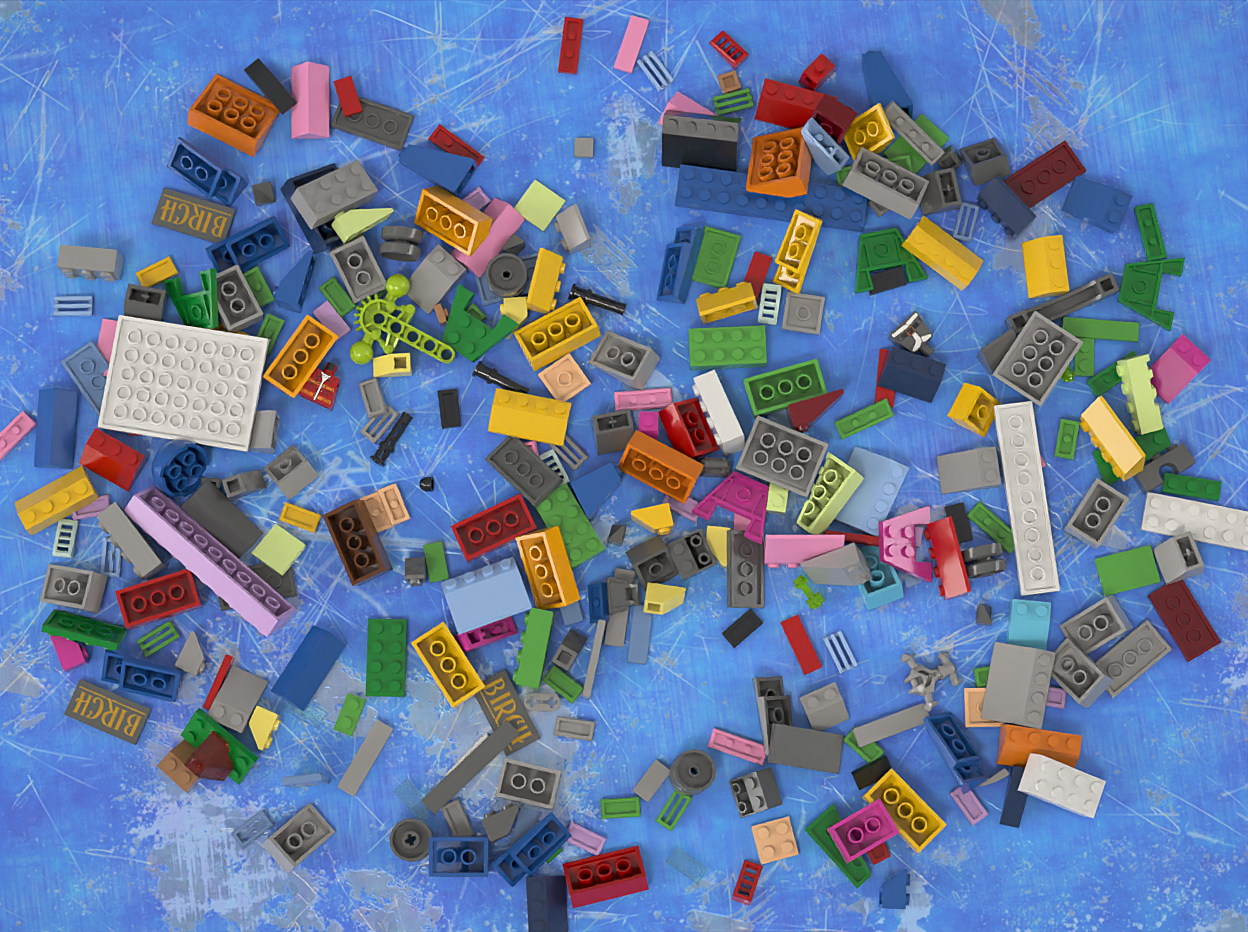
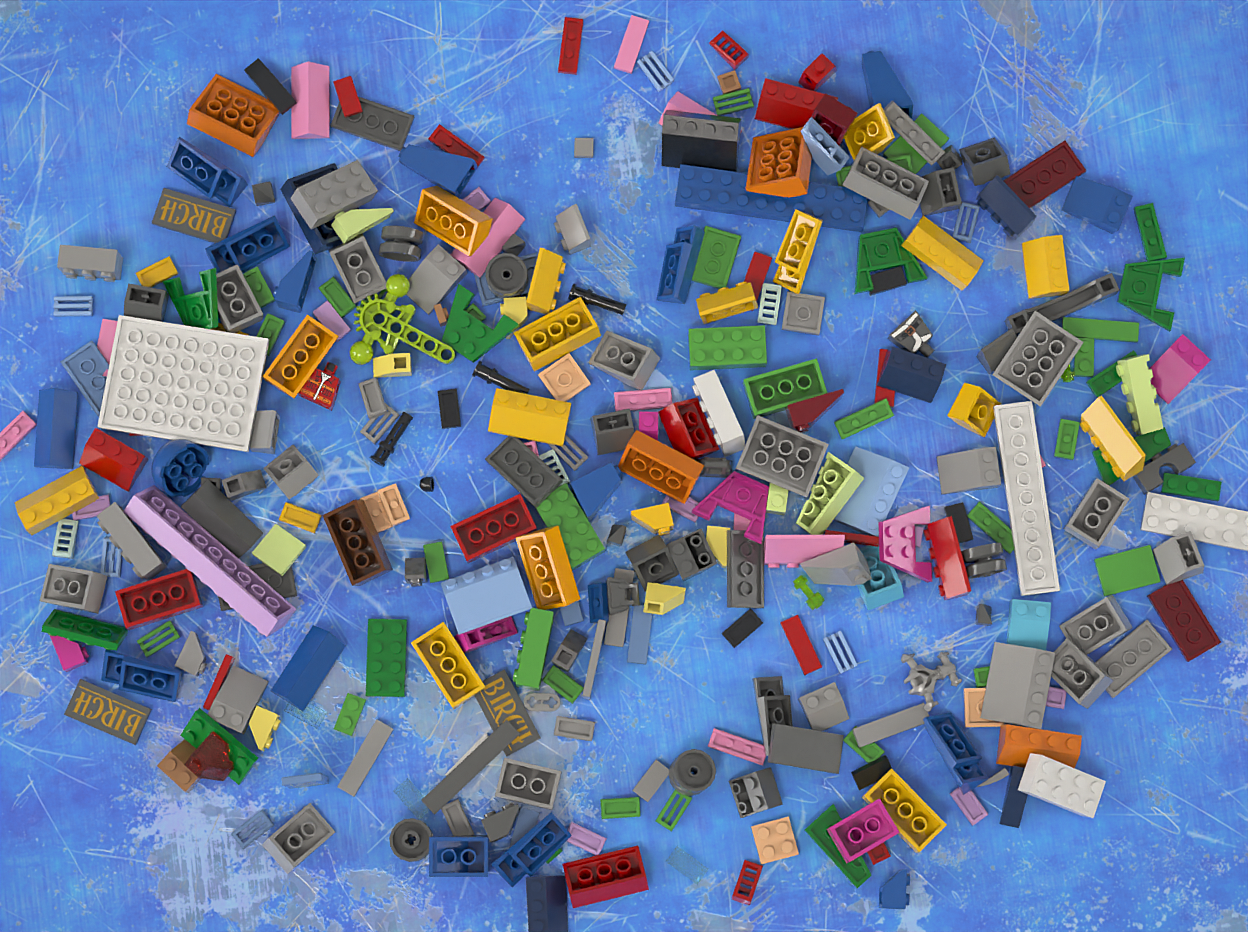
(539, 205): yellowish green tile -> none

